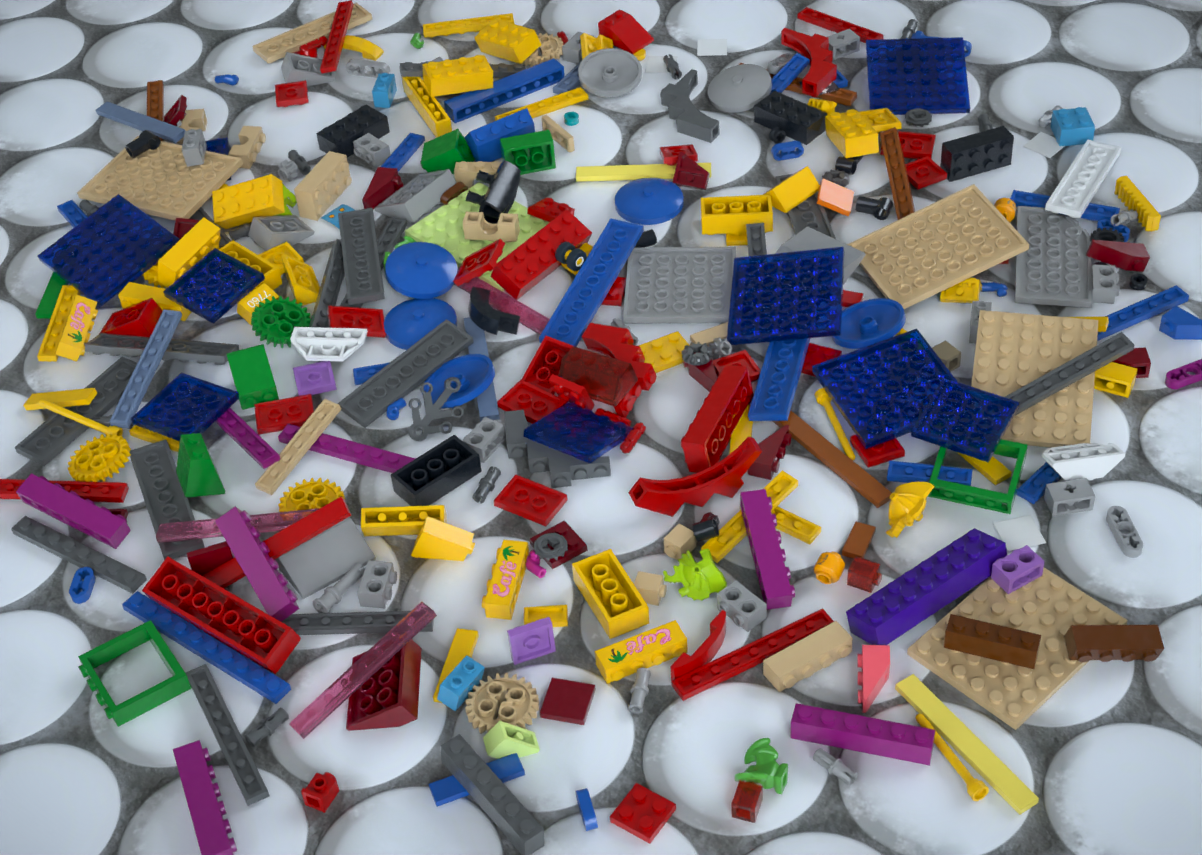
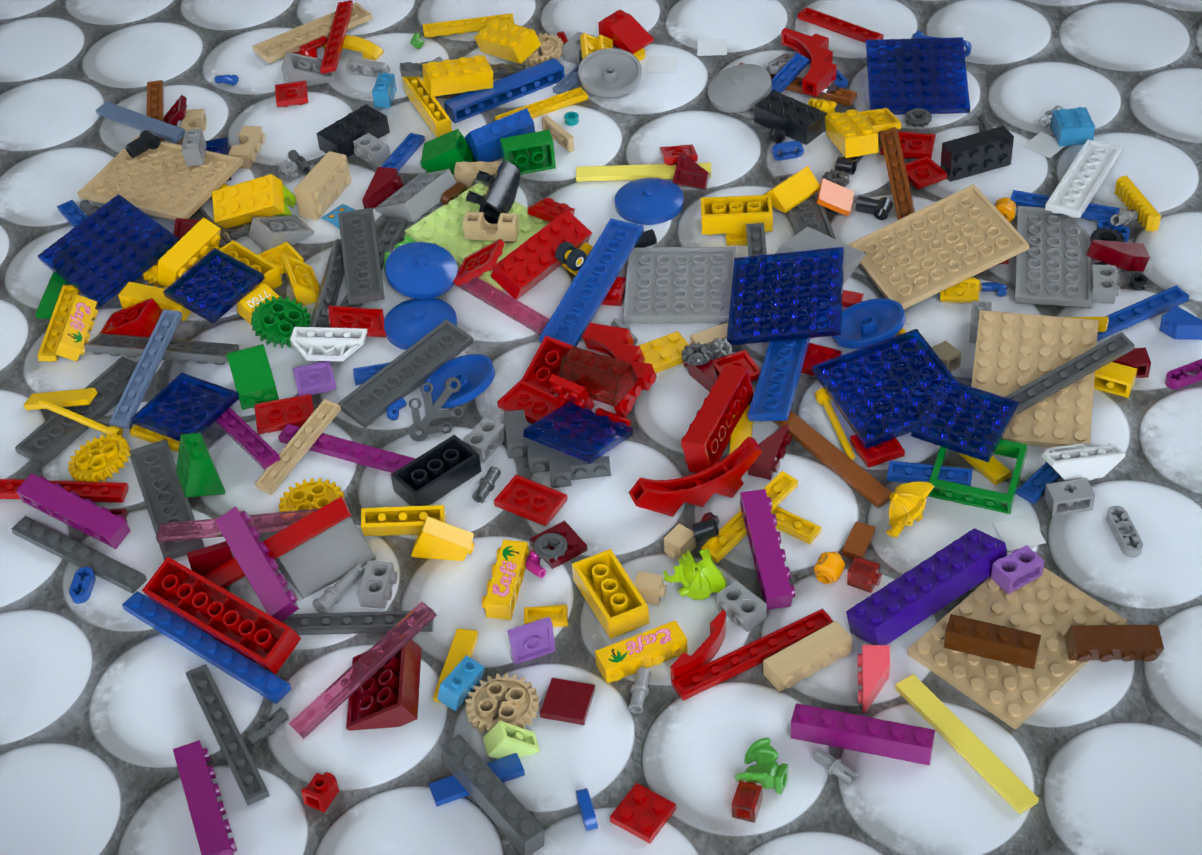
(147, 699): green window -> none
(487, 400): sand blue tile -> none
(489, 318): black arch -> none
(632, 438): red axle -> none
(672, 66): dark grey pin -> none
(687, 116): dark grey arch -> none
(844, 43): light grey brick -> none
(909, 30): dark grey pin -> none
(975, 788): yellow piece -> none

